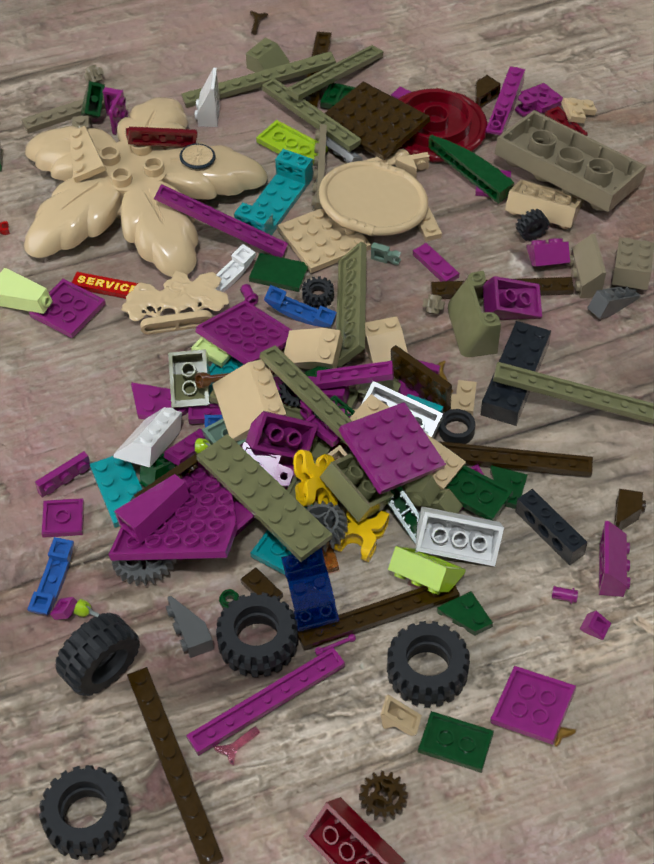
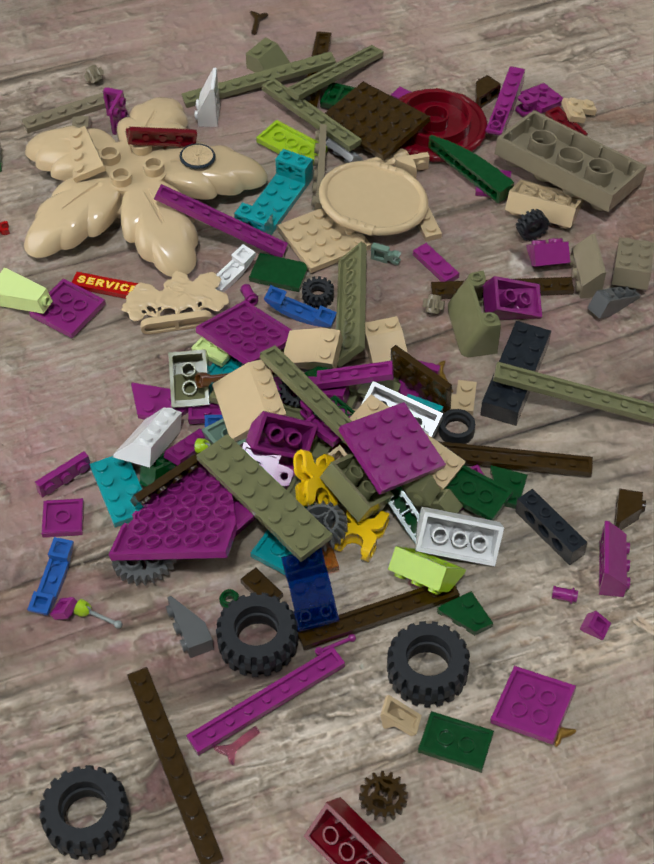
(93, 100): dark green slope -> none
(97, 654): black tyre -> none
(152, 508): magenta slope -> none

